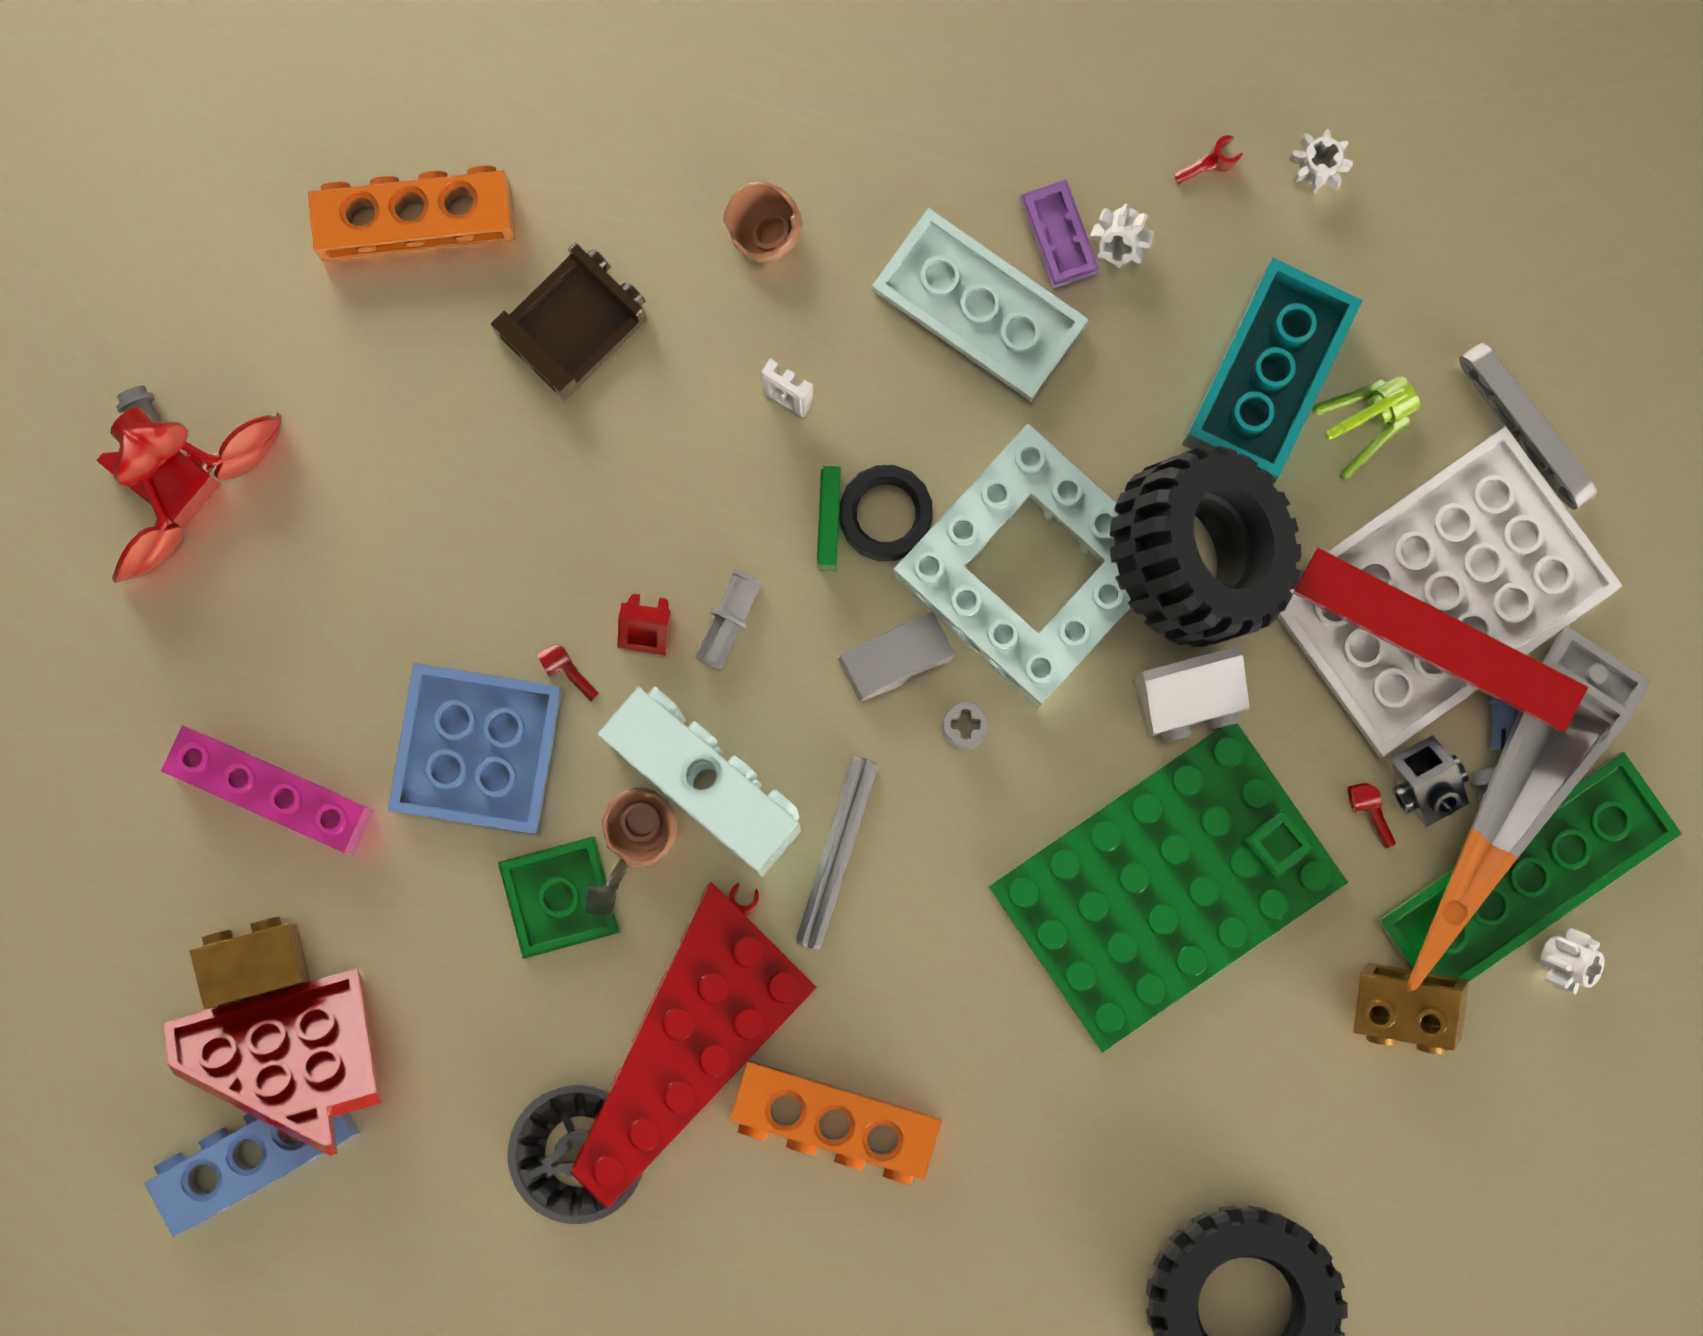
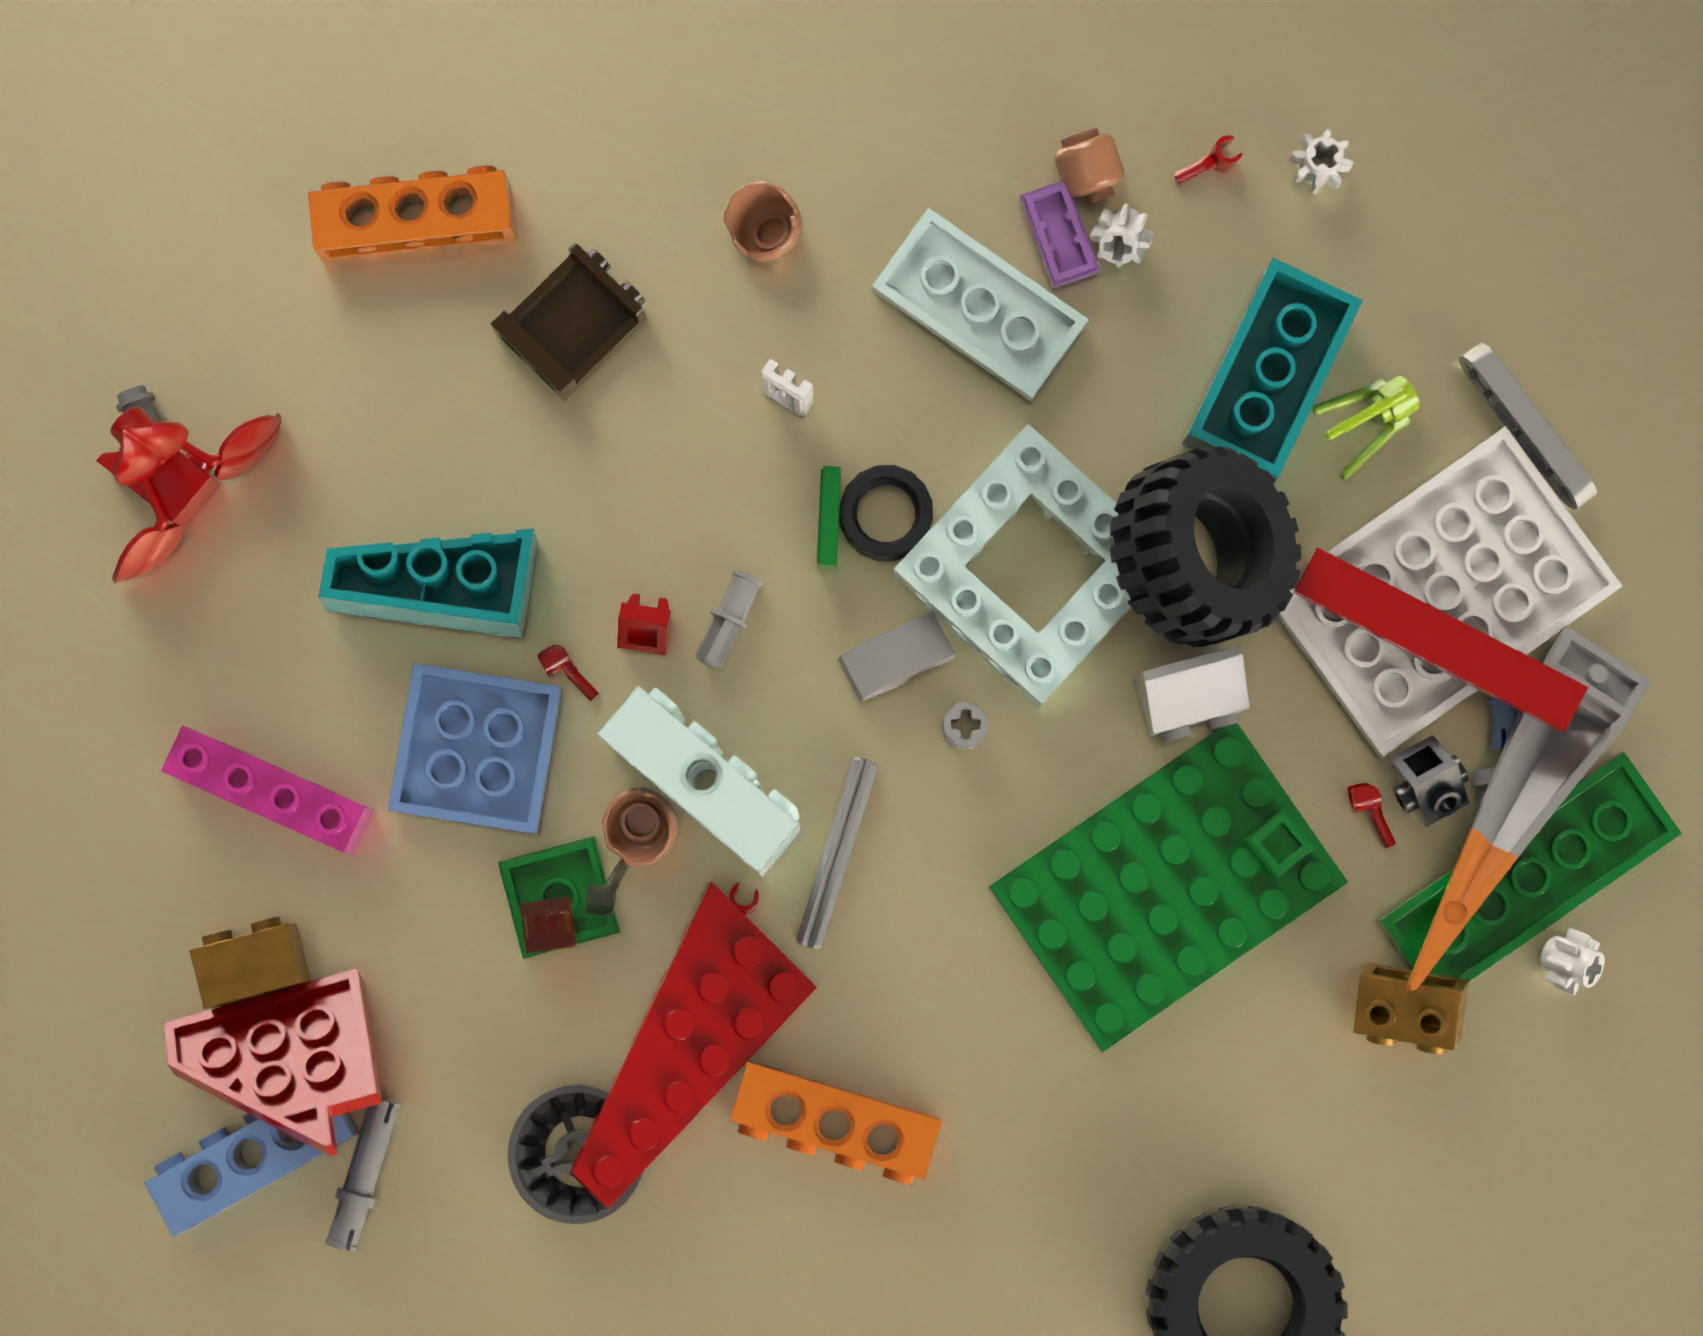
(360, 1182): none -> light grey pin
(447, 583): none -> teal wedge
(548, 925): none -> clear red tile
(1089, 165): none -> nougat head

